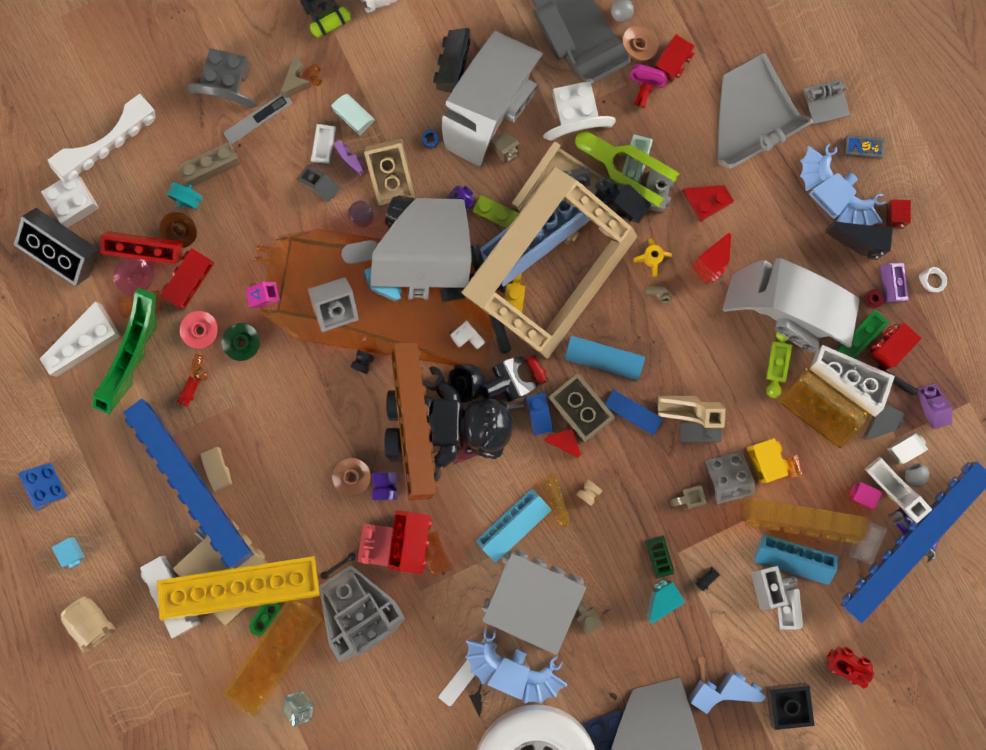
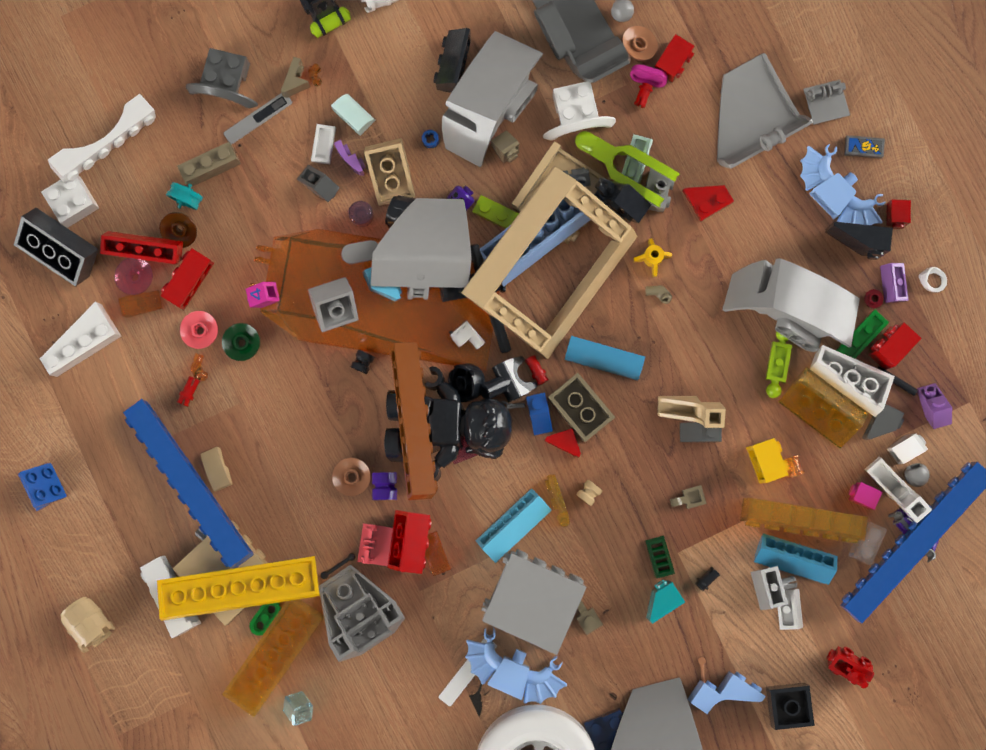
(68, 553): medium azure brick -> none
(130, 353): green arch -> none
(515, 293): yellow plate -> none
(633, 412): blue tile -> none
(714, 260): red slope -> none
(731, 477): light grey bracket -> none

